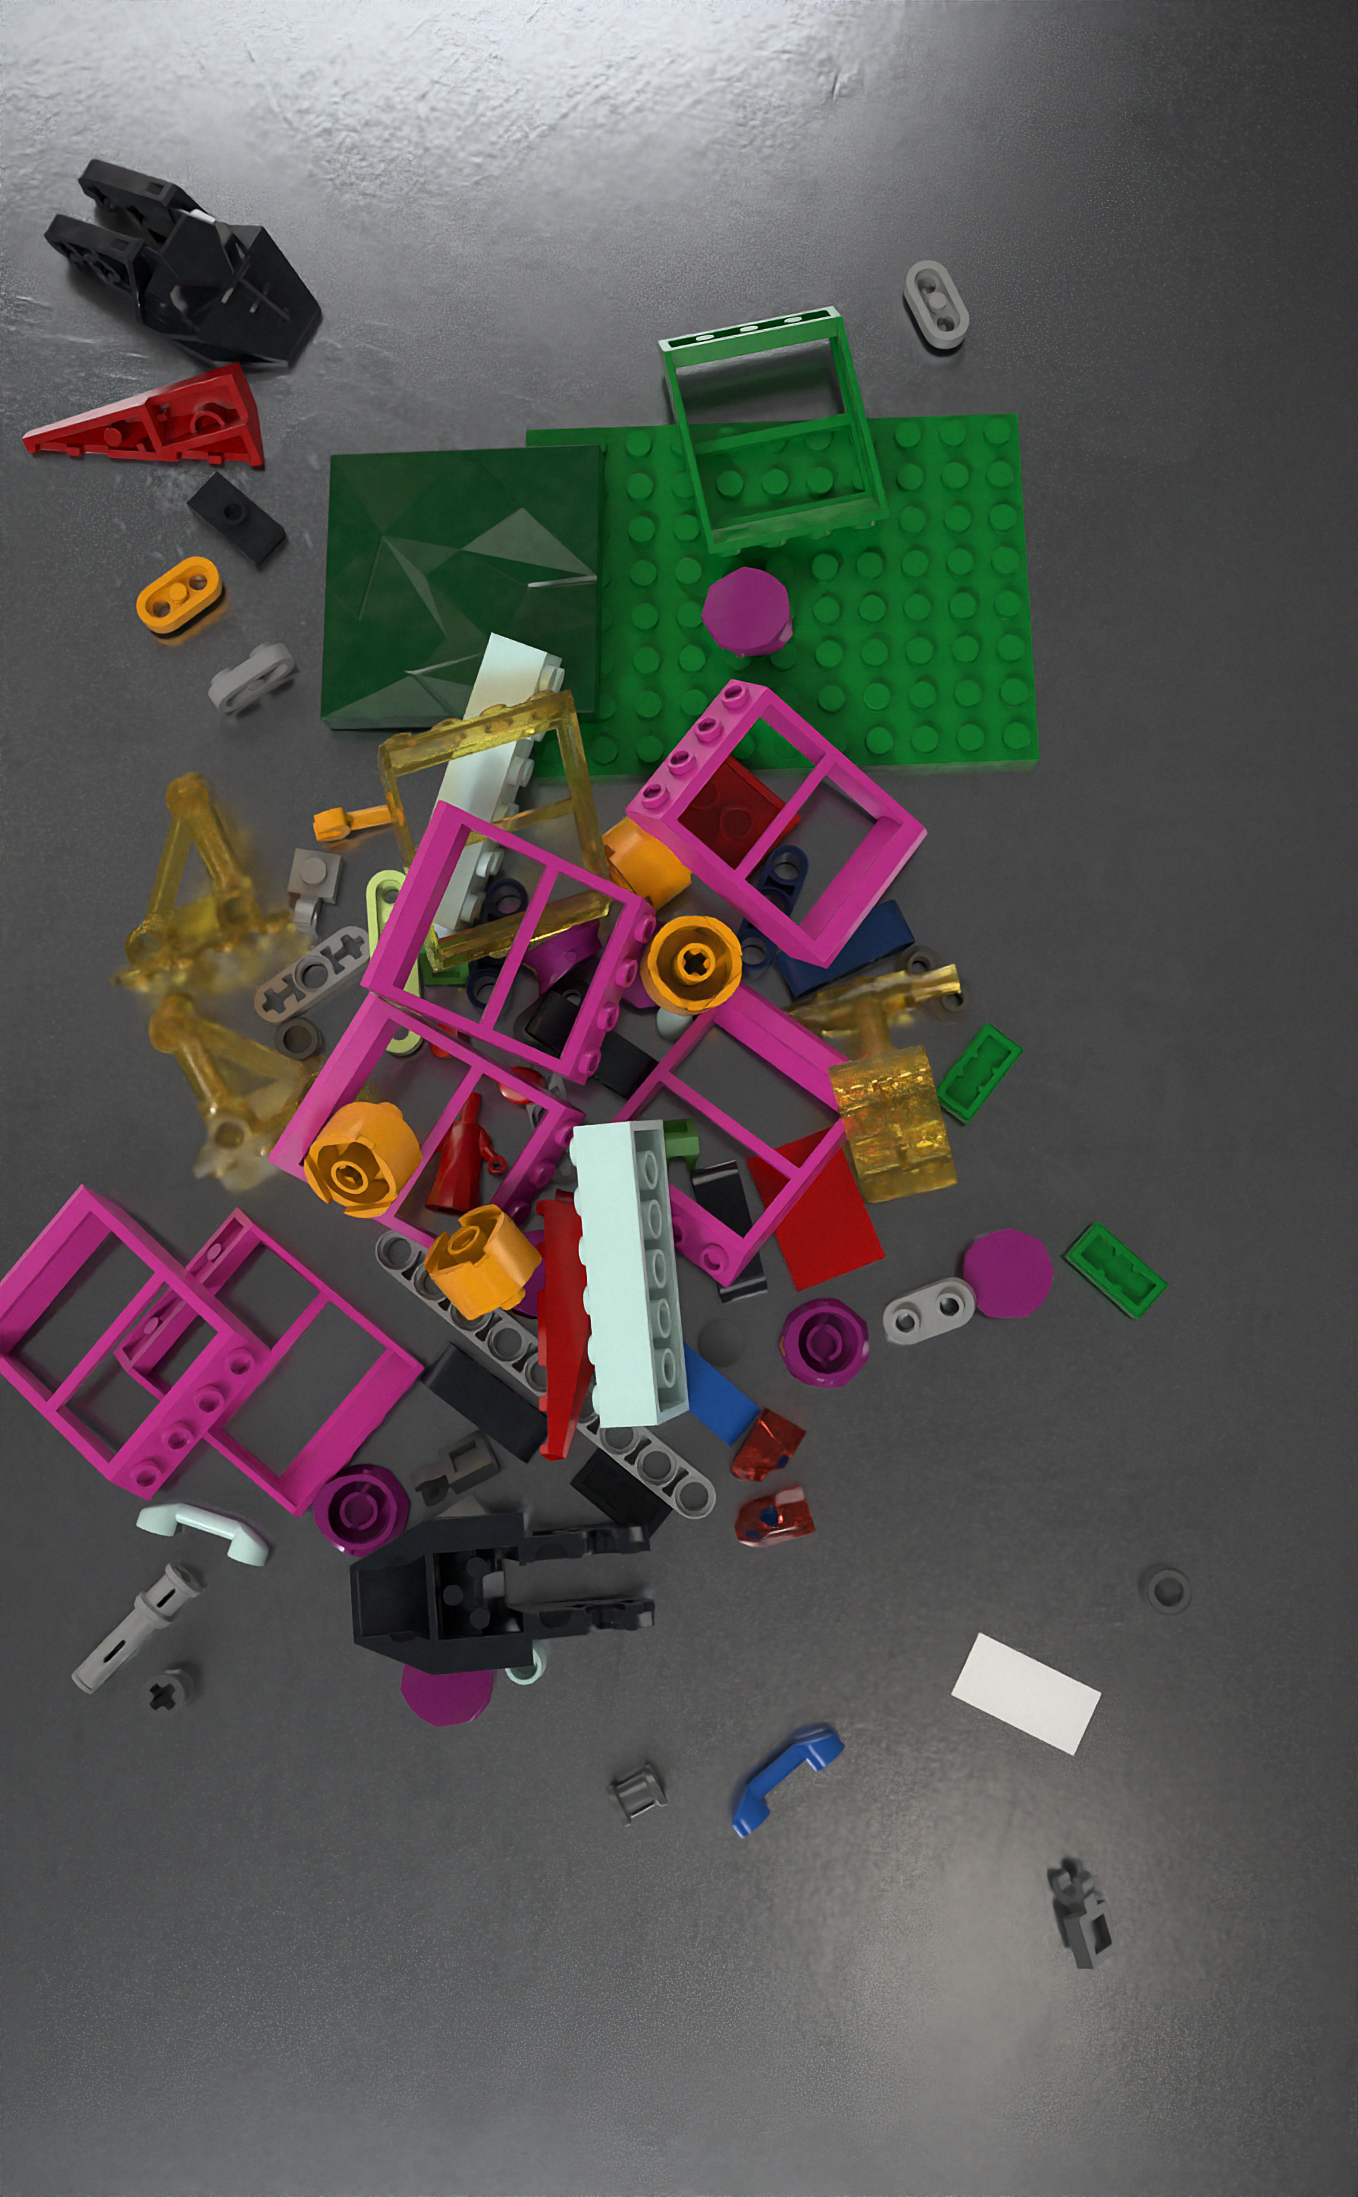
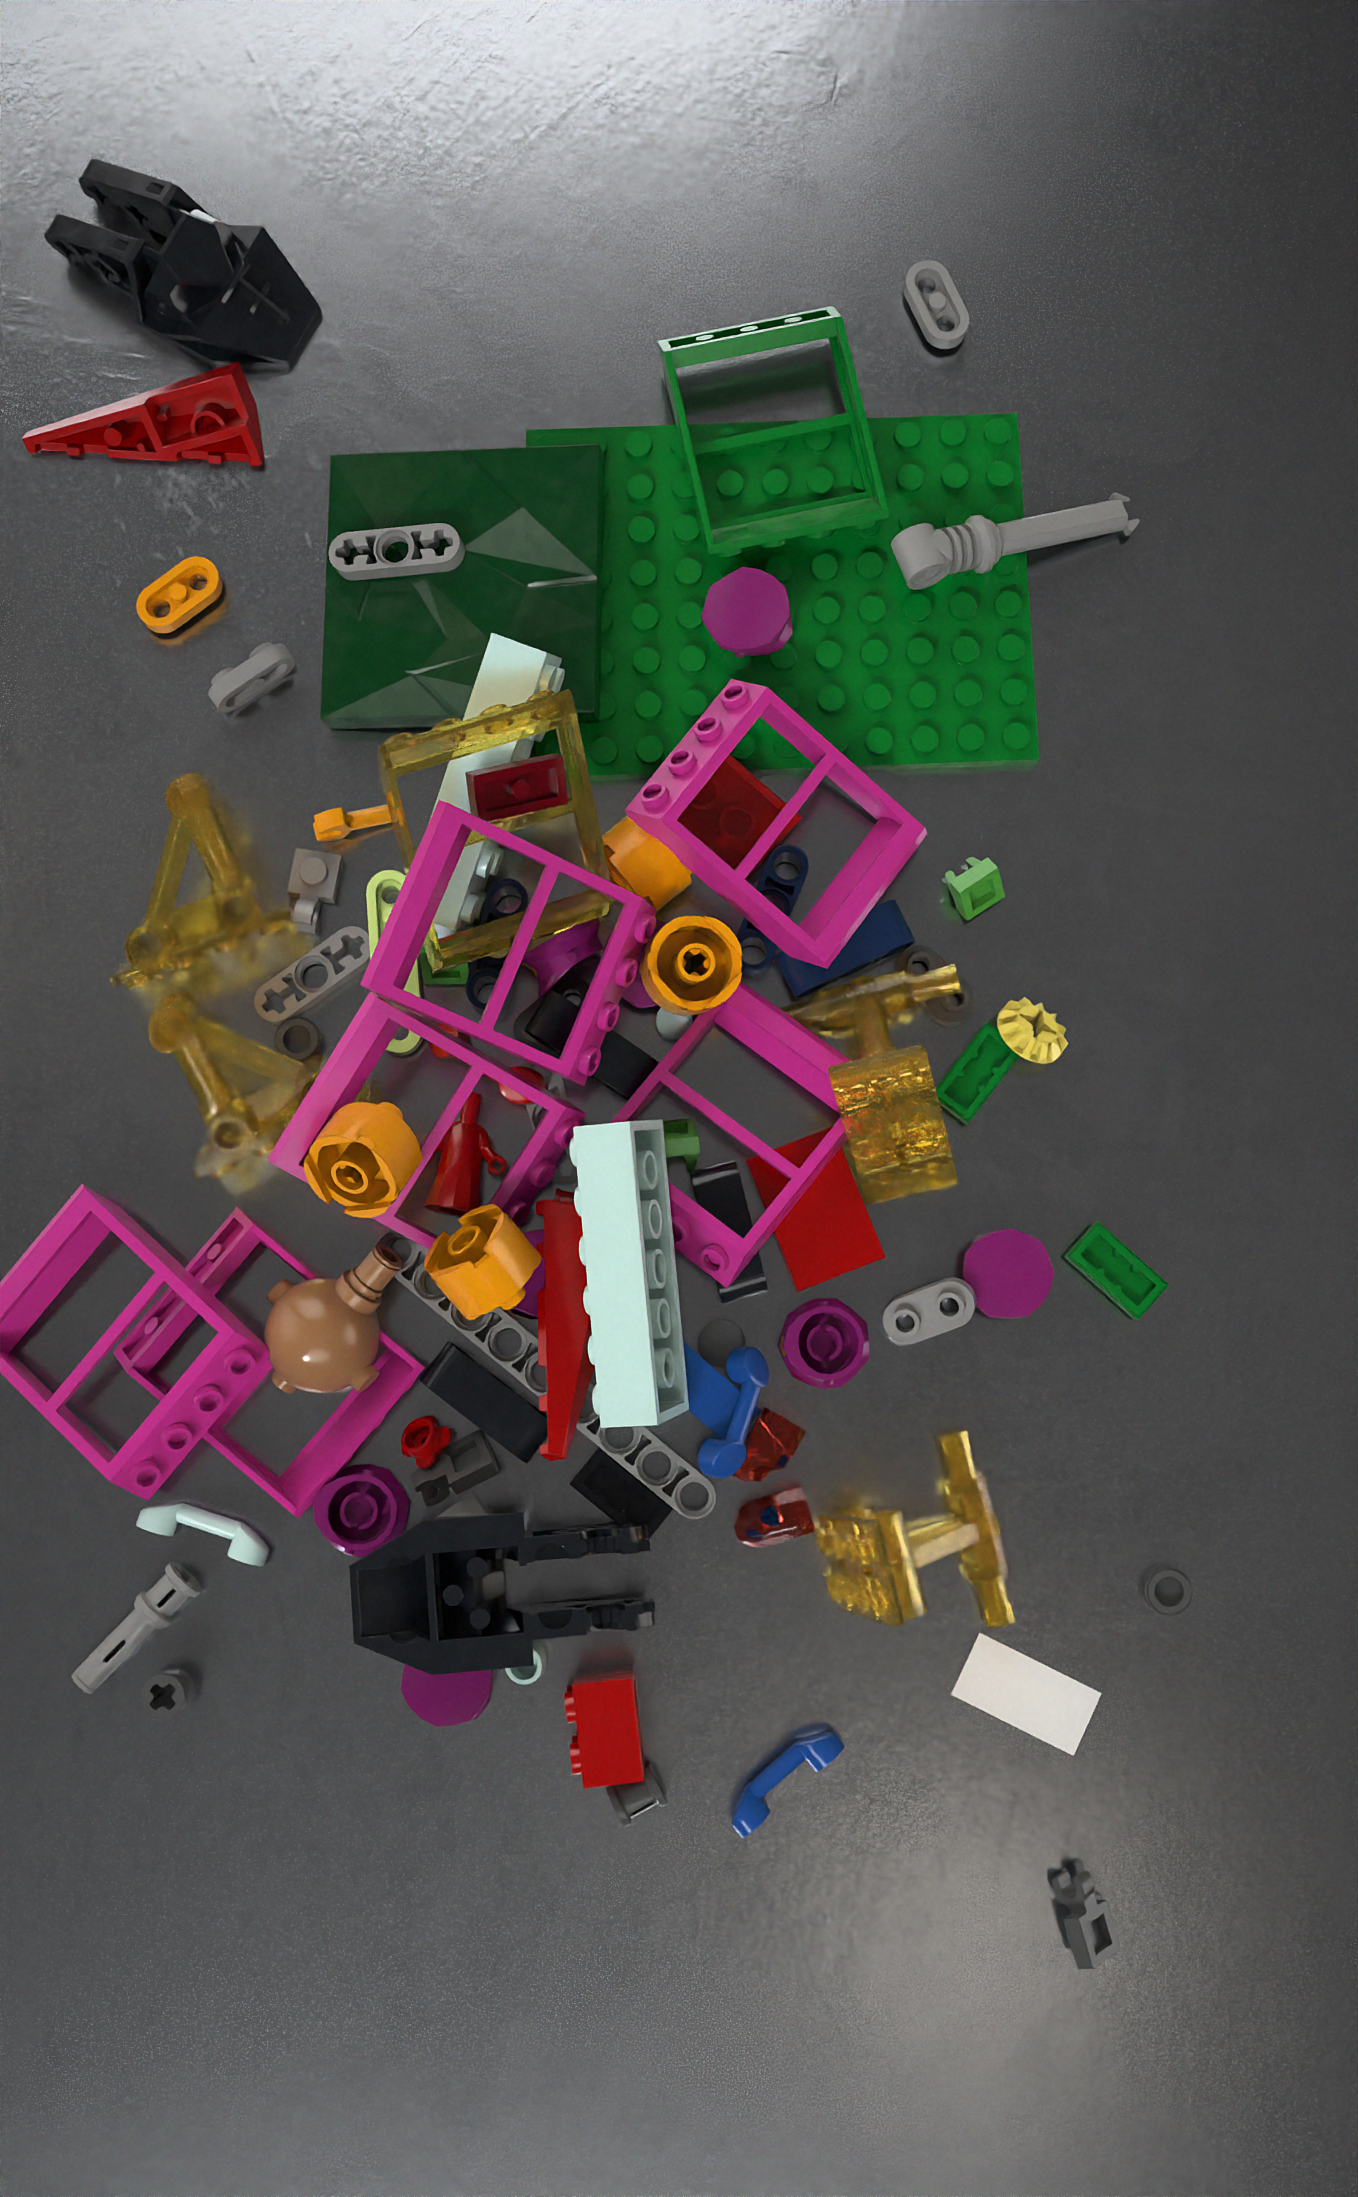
(236, 518): black plate -> none
(328, 1328): none -> medium nougat piece
(424, 1440): none -> red plate
(427, 534): none -> light grey beam
(517, 787): none -> dark red plate
(608, 1726): none -> red brick
(725, 1456): none -> blue bar
(878, 1557): none -> clear yellow plate
(976, 887): none -> bright green tile
(977, 545): none -> light grey piece
(1016, 1025): none -> light yellow gear

